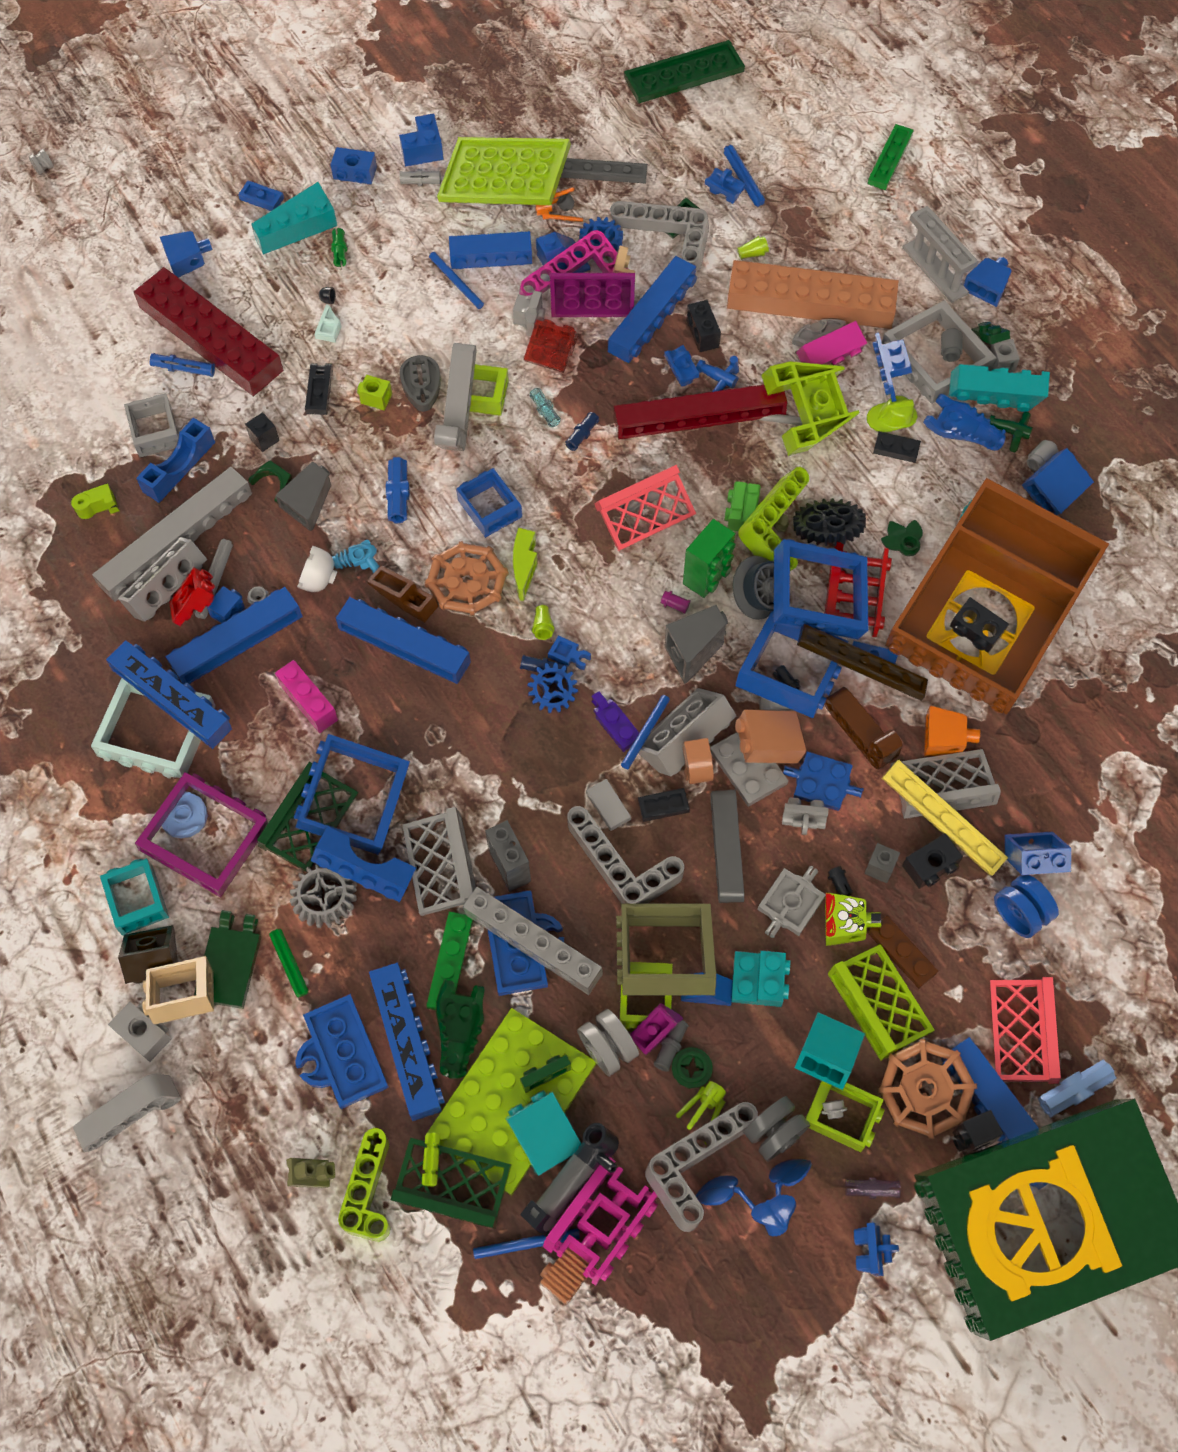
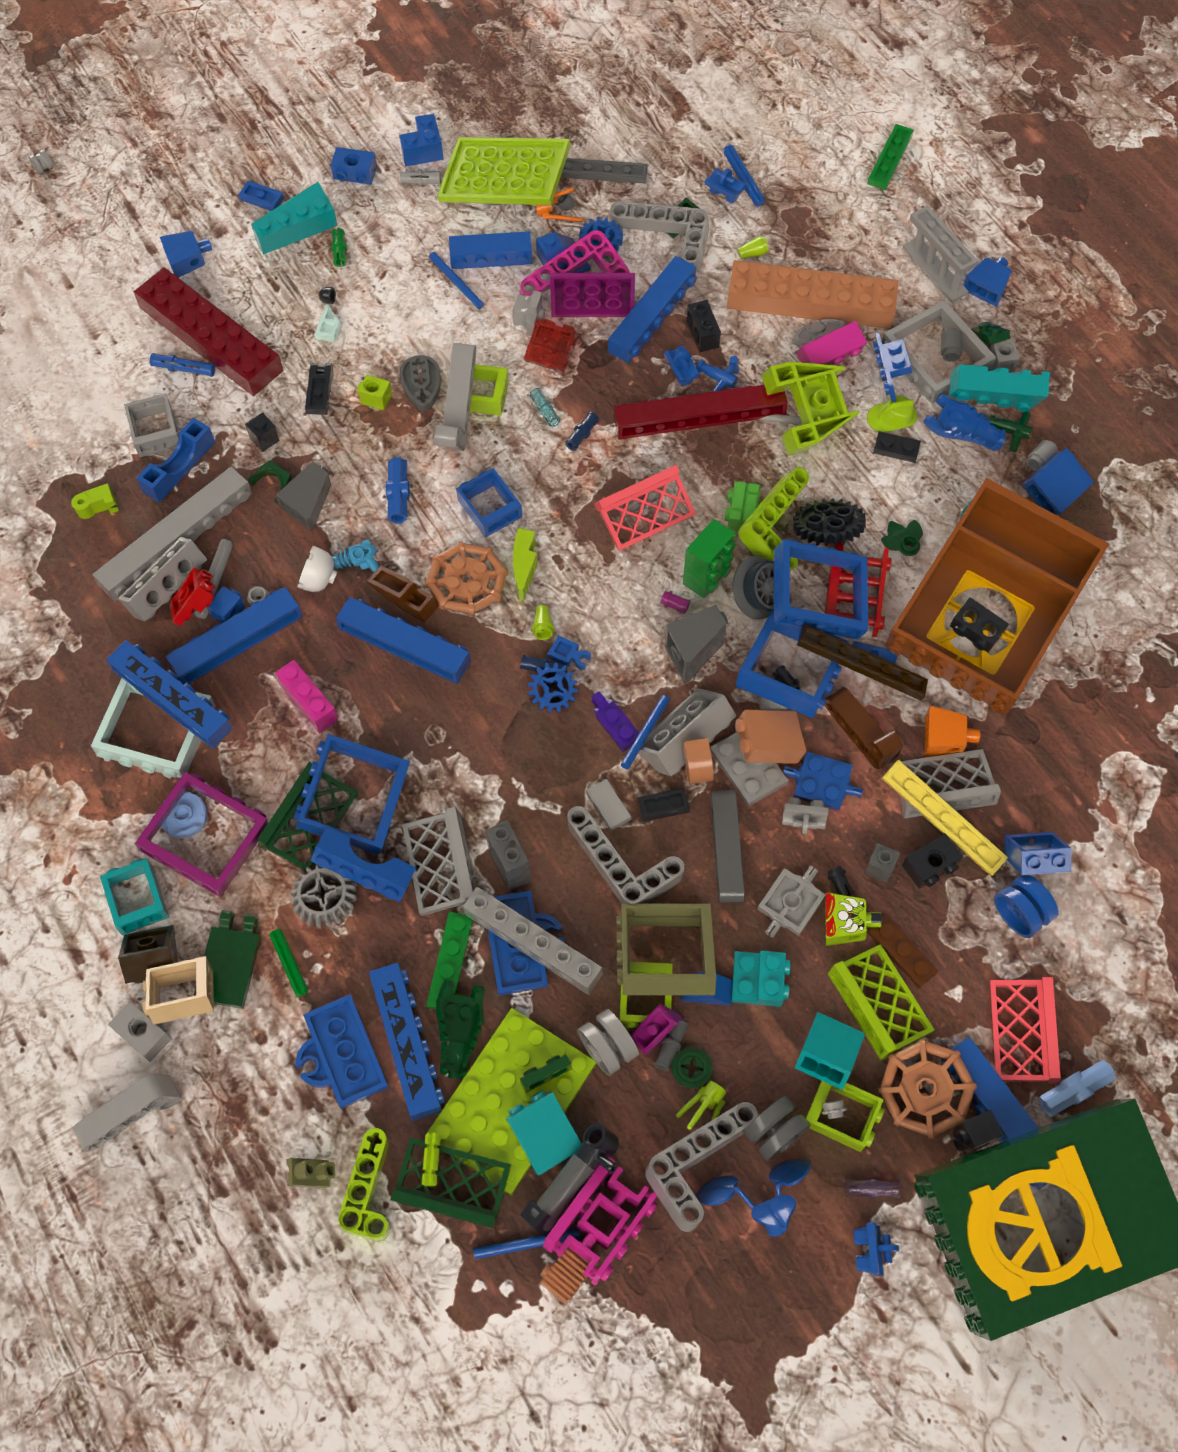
(622, 261): tan bracket -> none
(684, 71): dark green plate -> none

